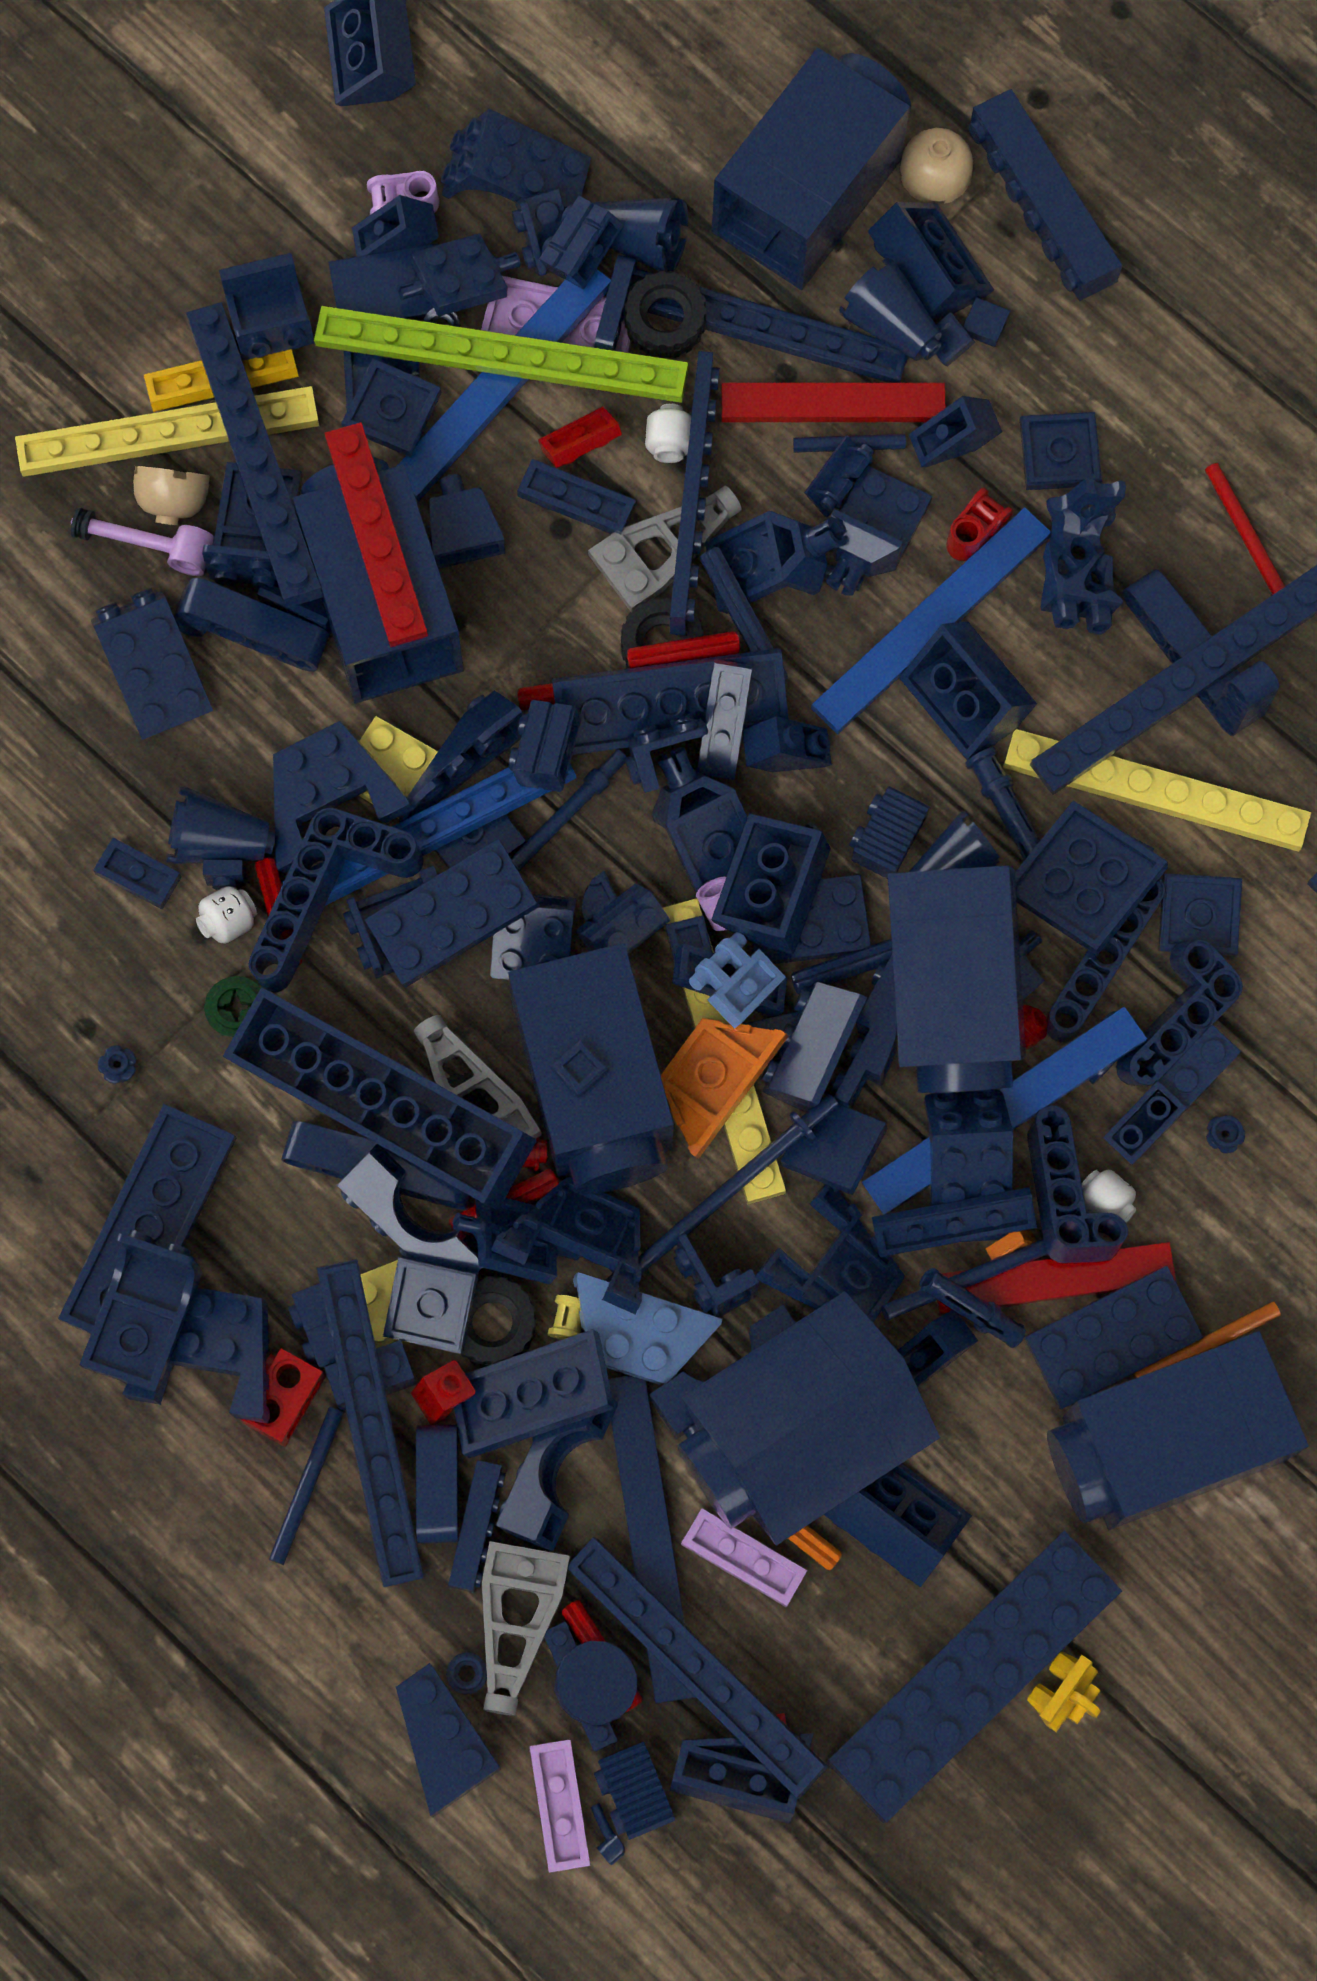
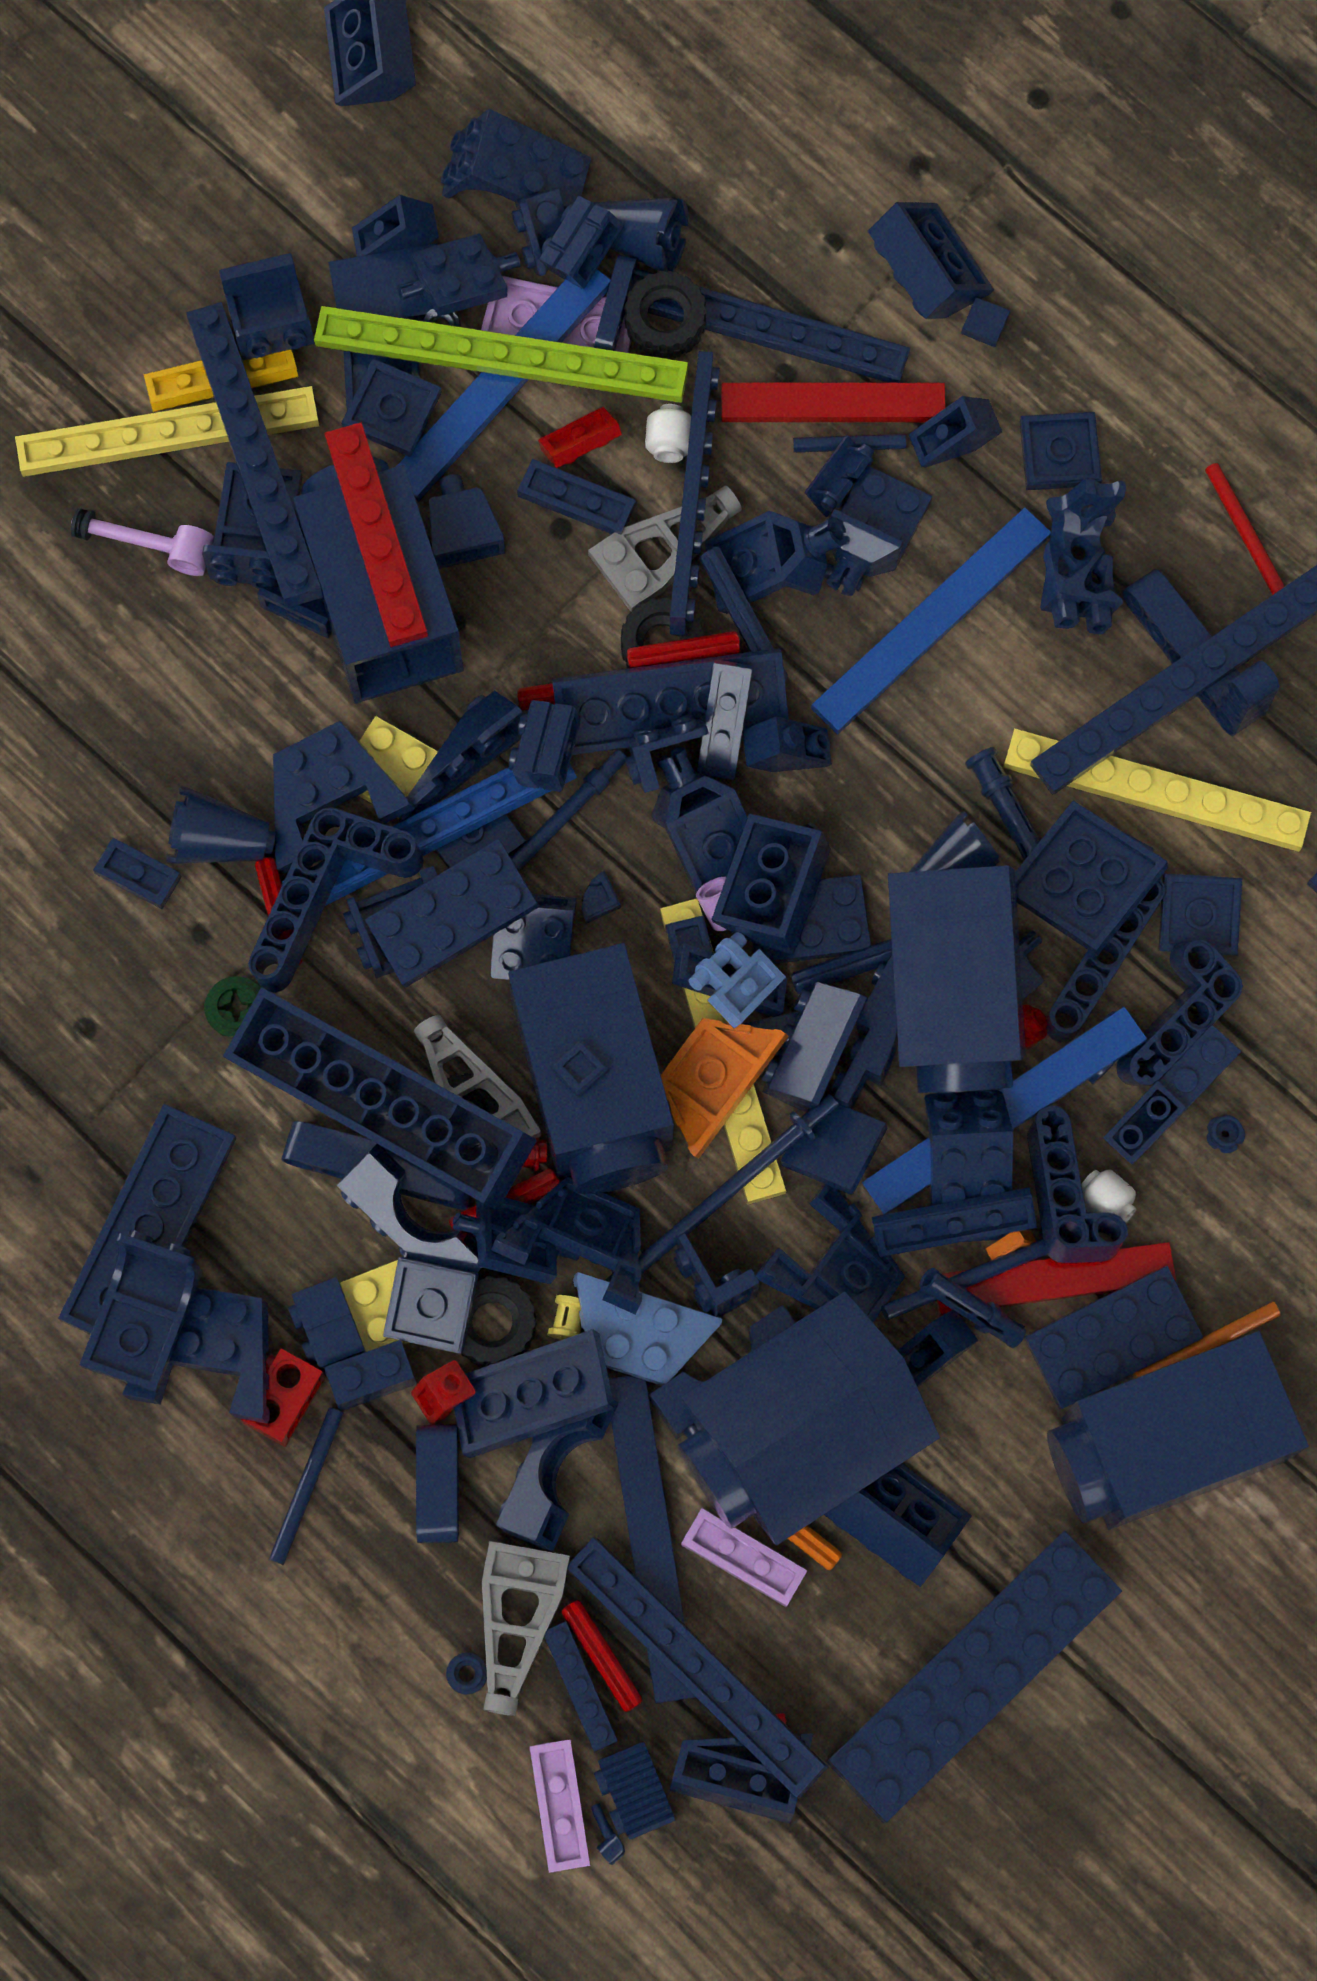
(122, 1073): dark blue plate -> none
(151, 663): dark blue bracket -> none
(169, 493): tan cylinder -> none
(224, 873): dark blue plate -> none
(226, 914): white head -> none
(249, 623): dark blue beam -> none
(369, 1422): dark blue tile -> none
(402, 184): lavender piece -> none
(443, 1741): dark blue wedge -> none
(476, 1526): dark blue piece -> none
(595, 1683): dark blue tile -> none
(625, 920): dark blue brick -> none
(812, 164): dark blue container -> none
(889, 833): dark blue brick -> none
(892, 312): dark blue cone -> none
(936, 166): tan cylinder -> none
(954, 339): dark blue tile -> none
(967, 689): dark blue slope -> none
(980, 521): red piece -> none
(1044, 195): dark blue brick -> none
(1076, 1679): yellow hips -> none

